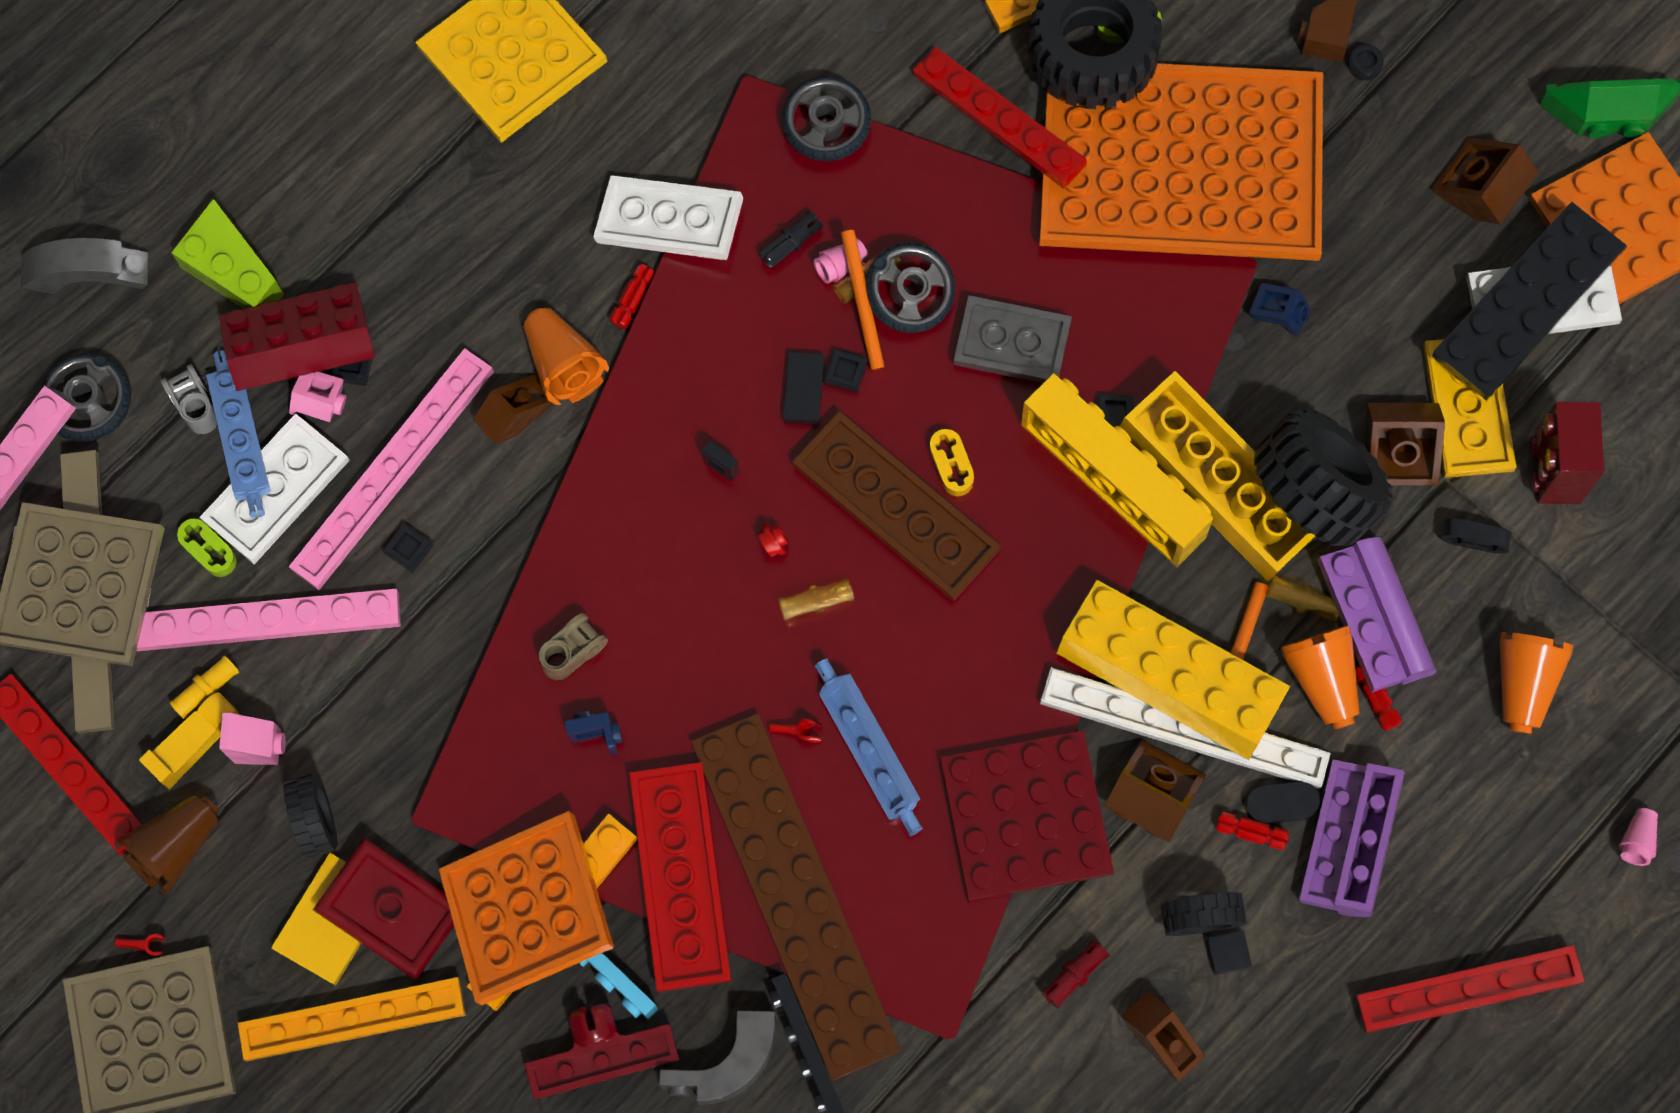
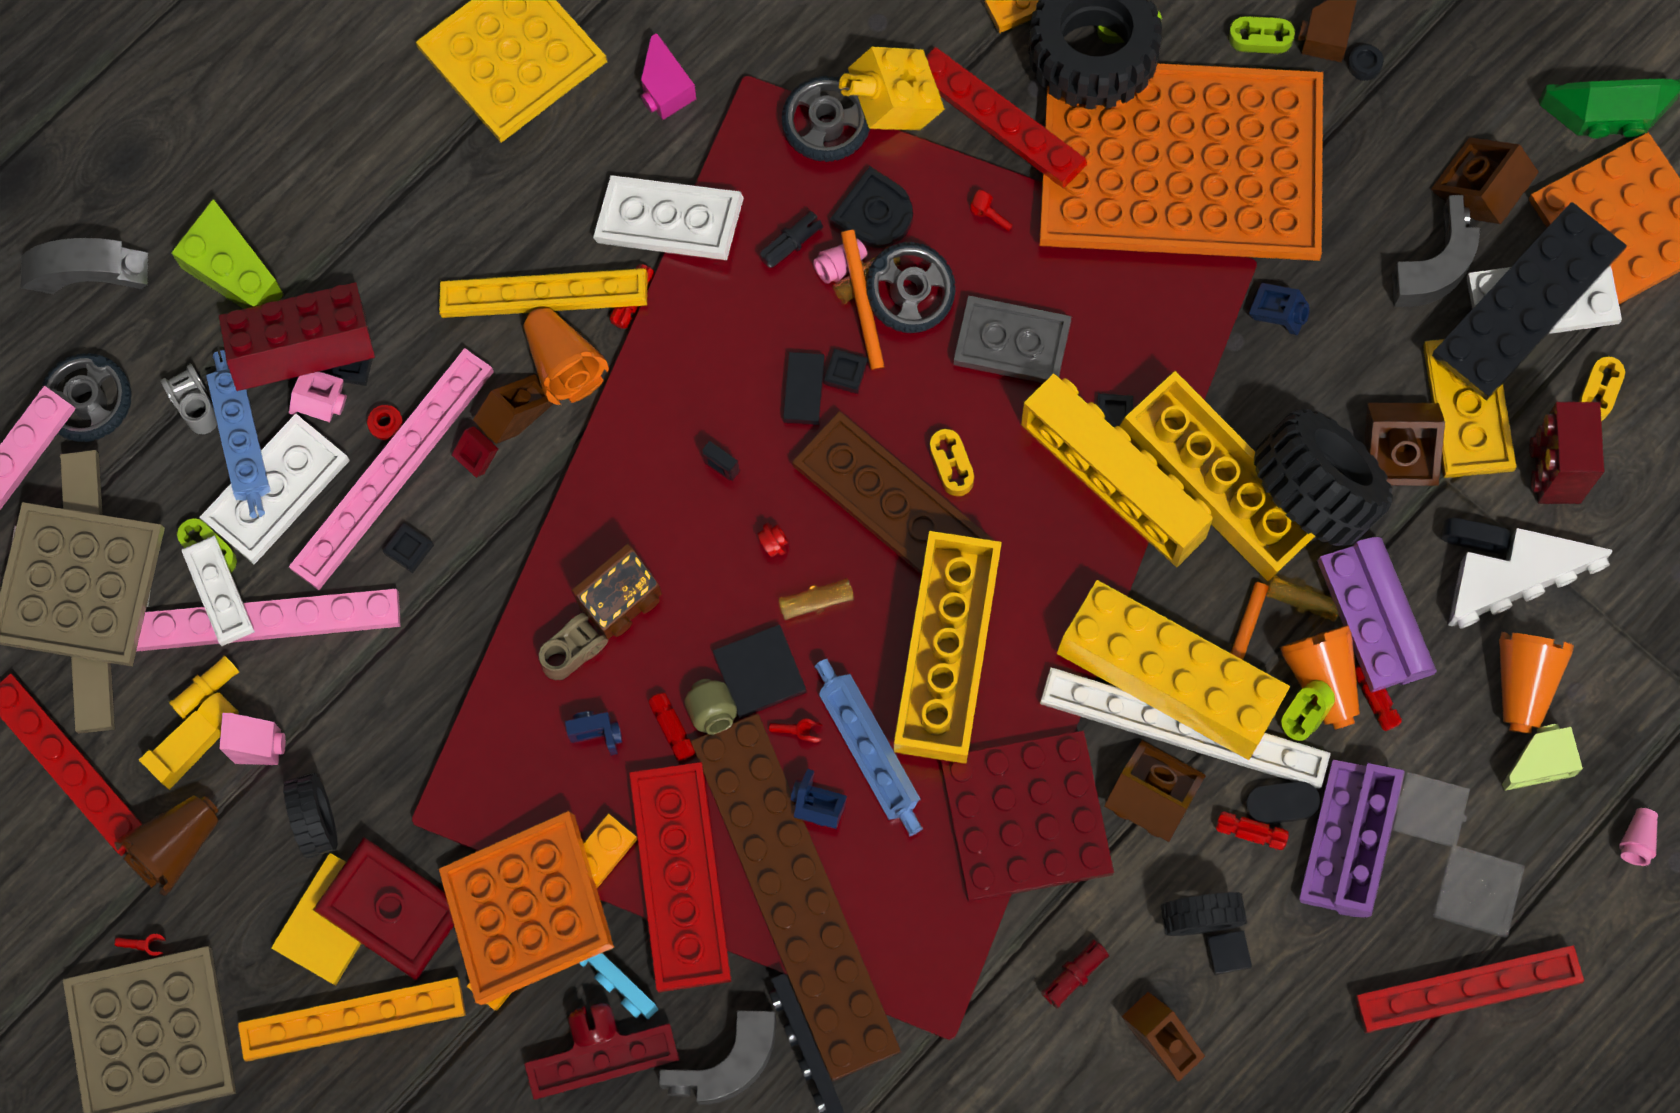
(218, 591): none -> white tile
(388, 431): none -> red plate
(474, 451): none -> dark red plate
(550, 291): none -> yellow tile
(617, 593): none -> slope
(664, 81): none -> dark pink slope
(671, 726): none -> red axle
(710, 706): none -> olive head
(760, 671): none -> black tile
(817, 804): none -> dark blue bracket
(875, 211): none -> black tile
(893, 88): none -> yellow brick
(947, 647): none -> yellow brick
(981, 207): none -> red hand
(1261, 35): none -> lime beam
(1302, 706): none -> lime beam
(1430, 280): none -> flat silver arch
(1431, 809): none -> clear piece
(1479, 891): none -> clear tile
(1529, 567): none -> white slope
(1546, 758): none -> yellowish green slope
(1610, 391): none -> yellow beam

